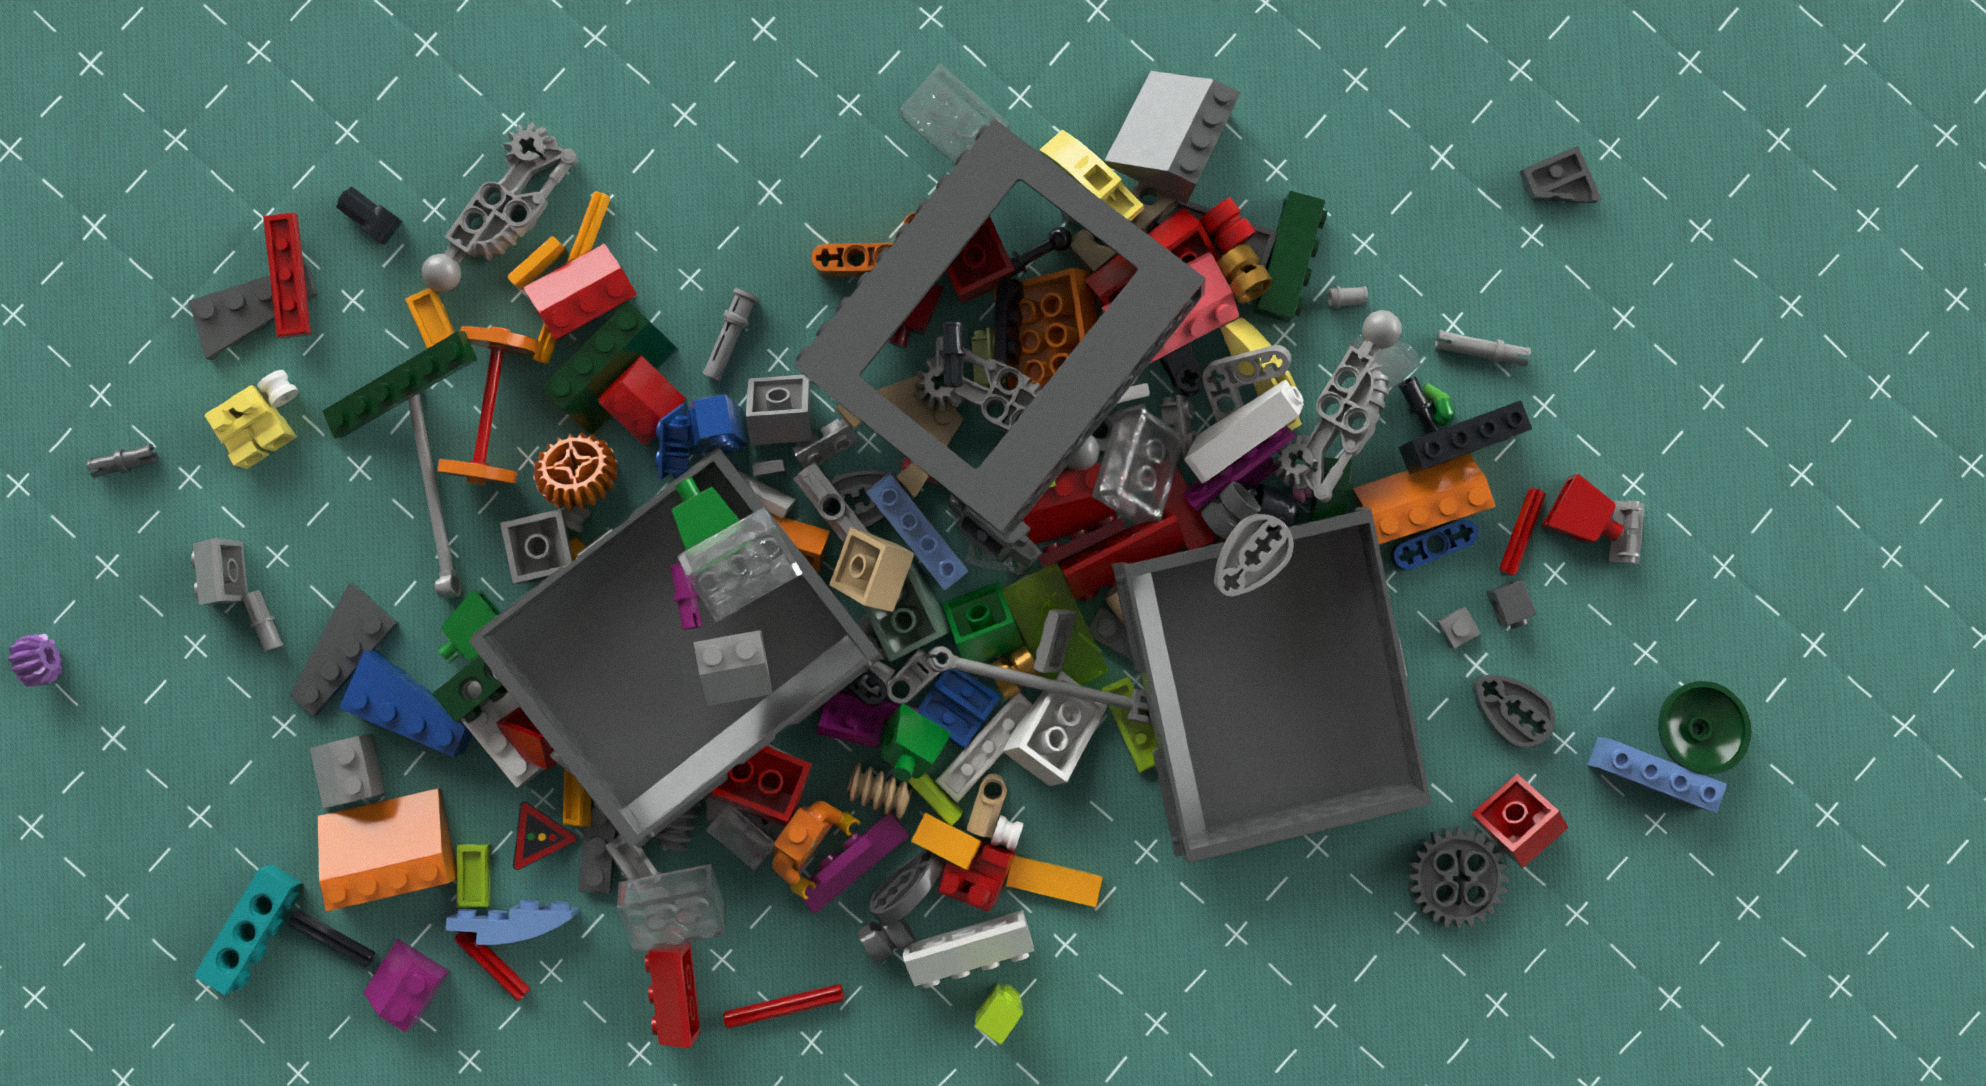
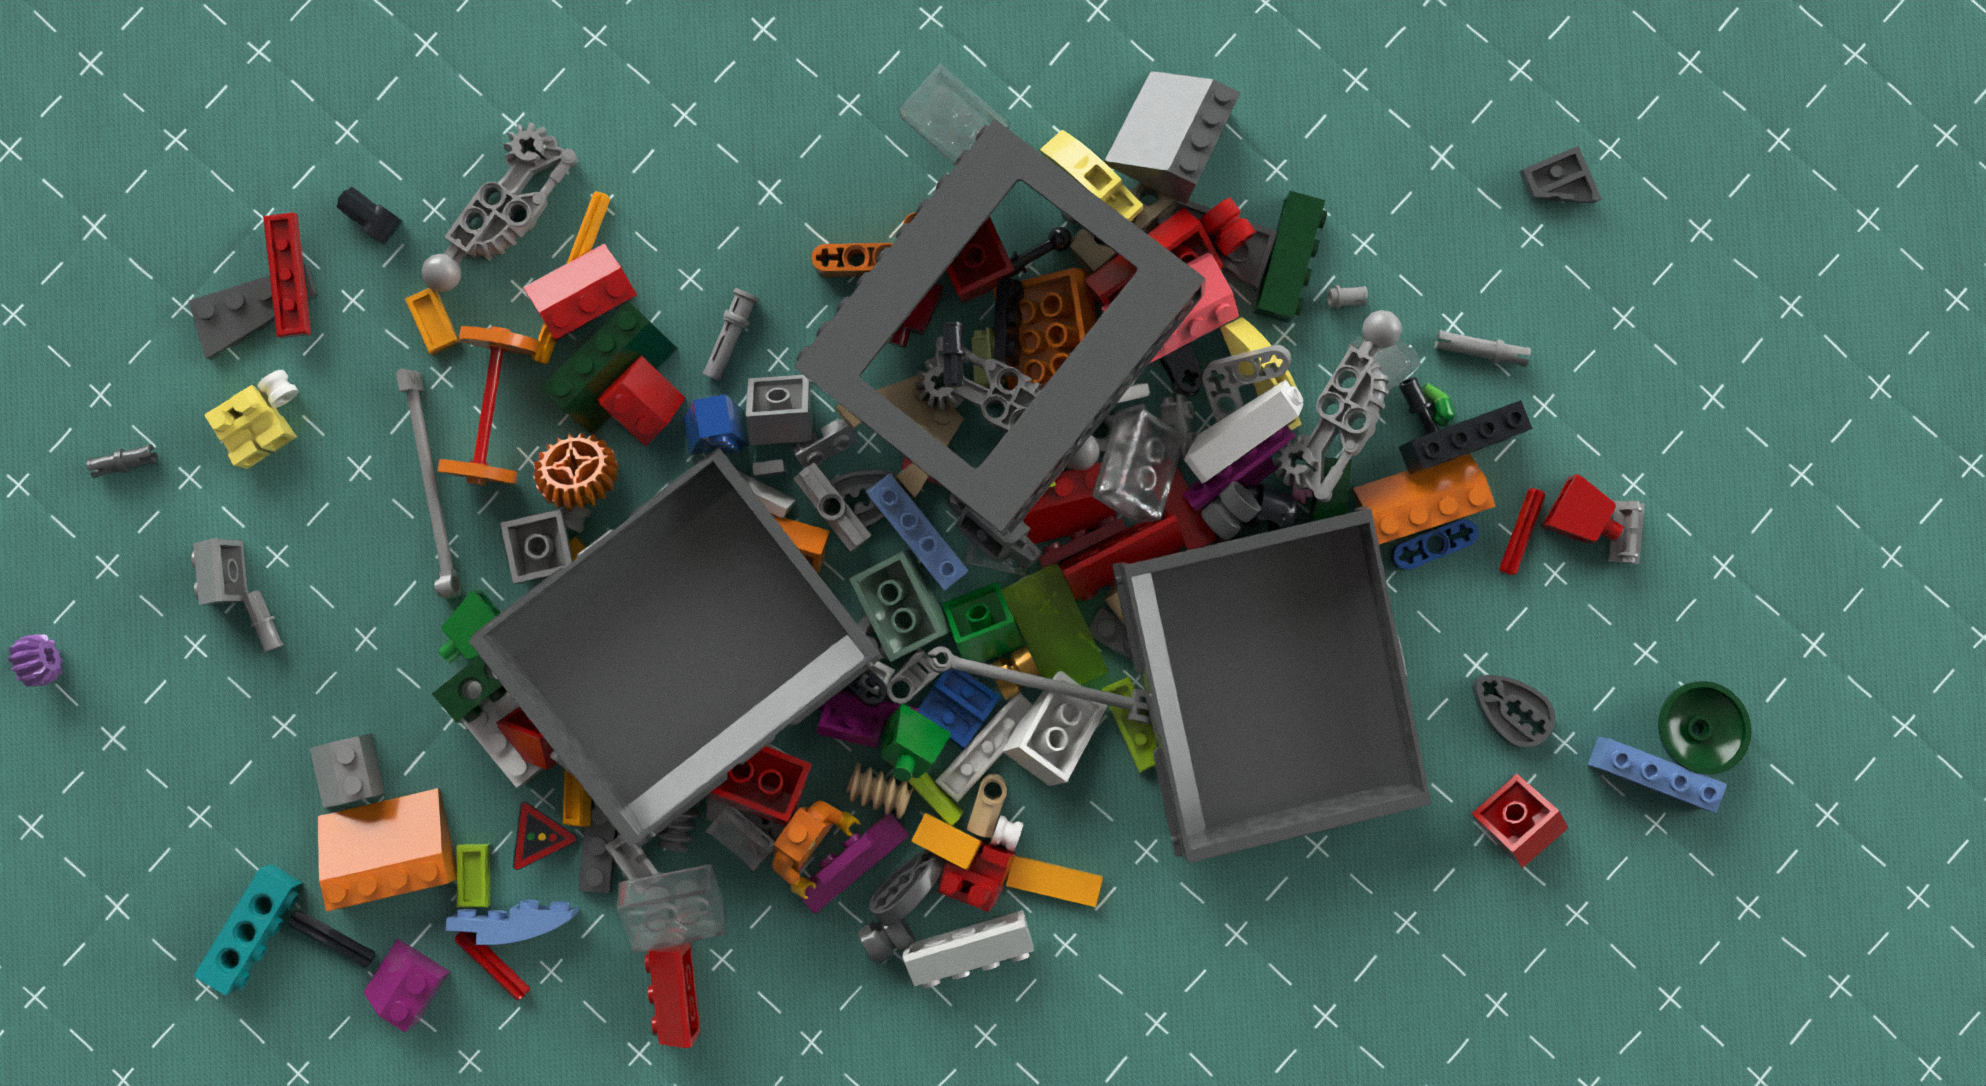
(353, 628): dark grey wing -> none
(400, 384): dark green plate -> none
(400, 704): blue wedge -> none
(537, 263): light orange tile -> none
(674, 435): blue hinge -> none
(686, 598): magenta pin -> none
(700, 513): green torso -> none
(733, 667): light grey slope -> none
(739, 564): clear brick -> none
(783, 1006): red axle -> none
(871, 570): tan slope -> none
(999, 1012): lime brick -> none
(1055, 640): light grey plate -> none
(1245, 275): pearl gold wheel -> none
(1269, 563): light grey piece -> none
(1429, 878): dark grey gear -> none
(1458, 627): light grey plate -> none
(1511, 604): dark grey brick -> none

